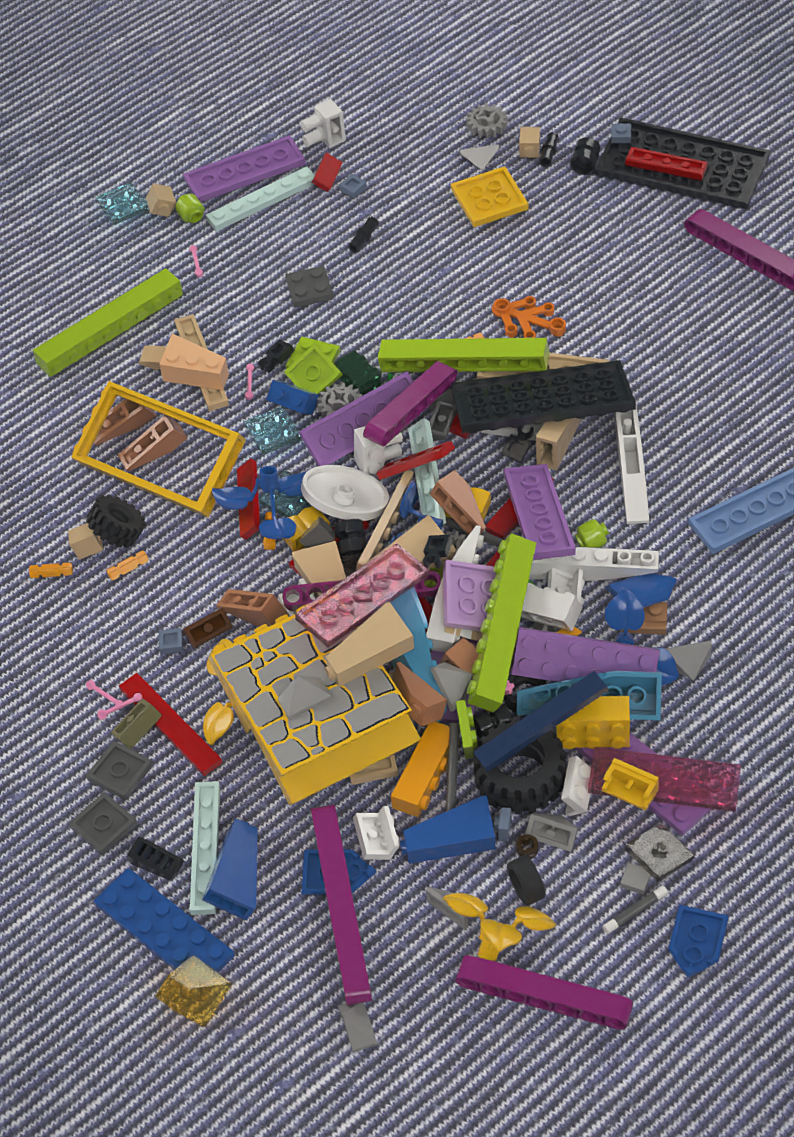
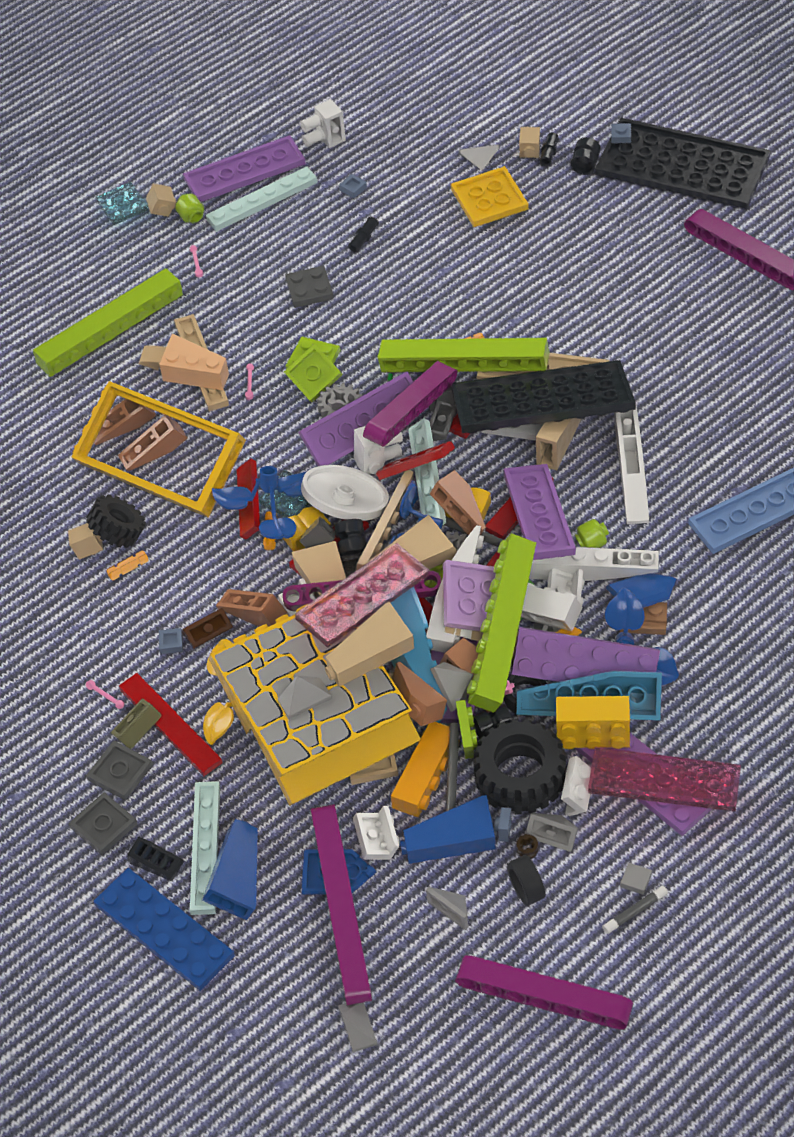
(51, 570): light orange axle -> none
(102, 714): bright pink hinge -> none
(194, 990): clear yellow slope -> none
(272, 430): clear light blue plate -> none
(276, 354): black plate -> none
(292, 397): blue brick -> none
(326, 172): red tile -> none
(358, 373): clear green brick -> none
(435, 548): black plate -> none
(486, 121): light grey gear -> none
(496, 935): yellow plant -> none
(505, 309): orange plant -> none
(517, 446): black plate -> none
(540, 721): dark blue tile -> none
(630, 784): yellow hinge -> none
(659, 852): clear smoke plate -> none
(666, 163): red tile -> none
(691, 658): light grey slope -> none
(697, 938): blue tile -> none

